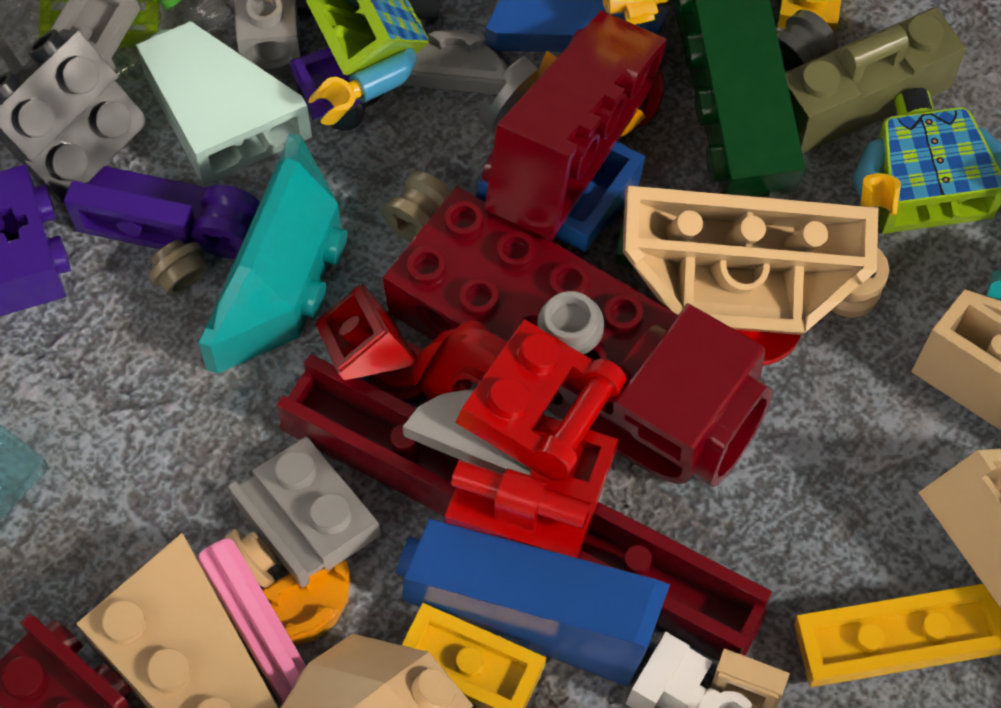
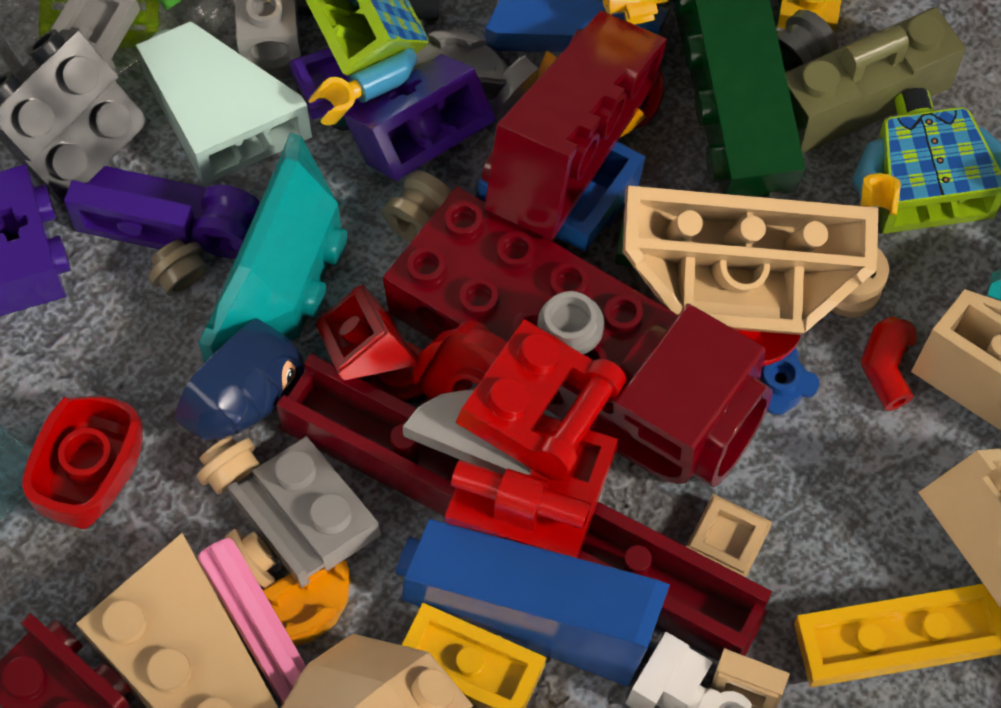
(82, 459): none -> red piece
(227, 463): none -> tan plate
(240, 383): none -> dark blue piece
(421, 117): none -> dark purple brick
(729, 535): none -> tan tile
(798, 383): none -> blue plate
(881, 360): none -> red arm

